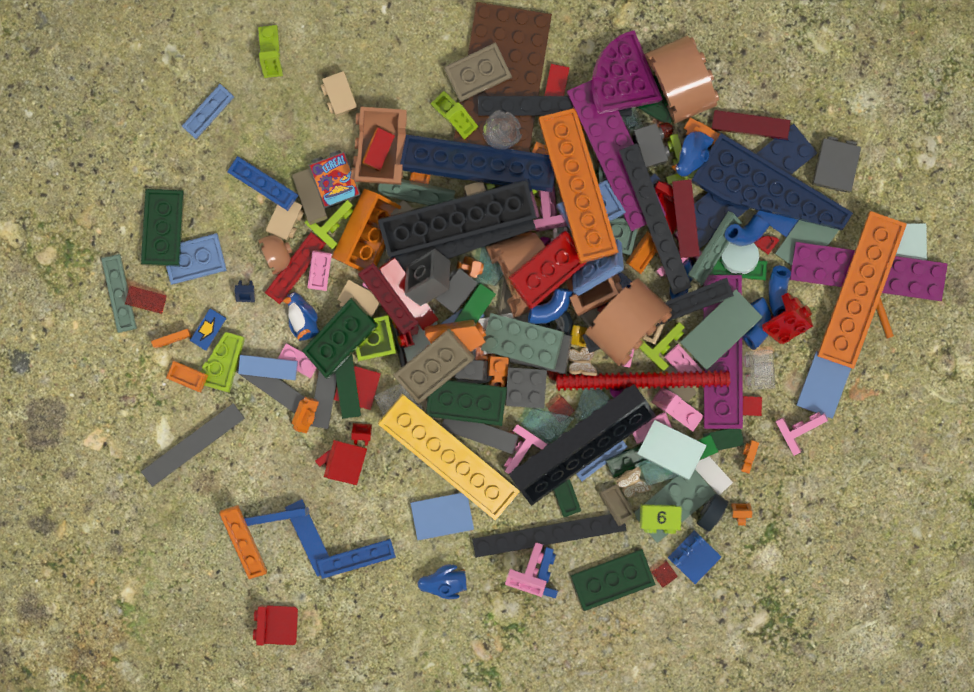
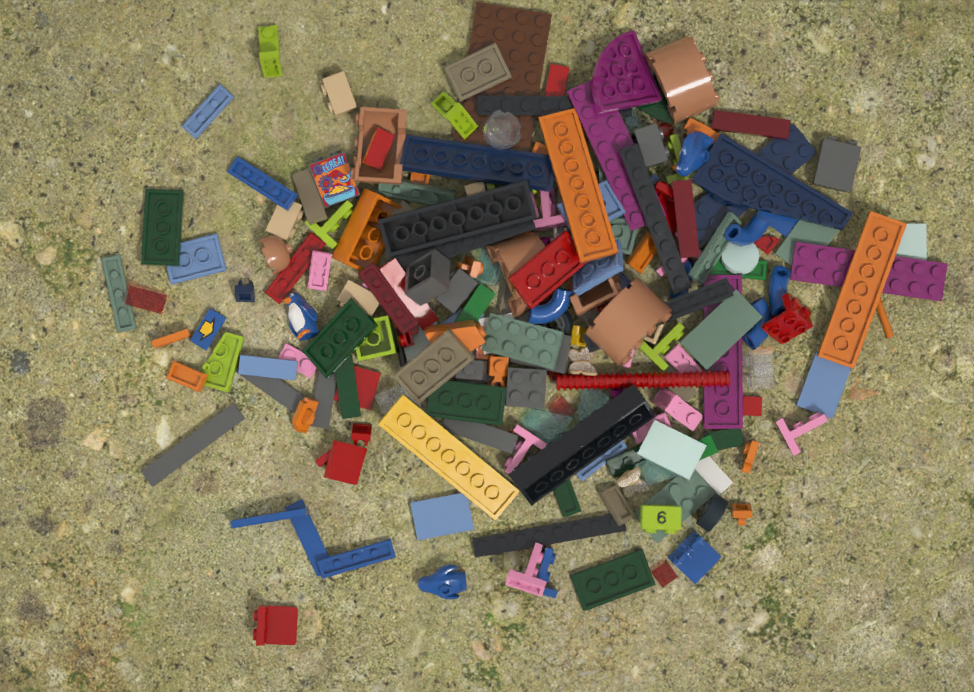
(243, 542): orange tile -> none

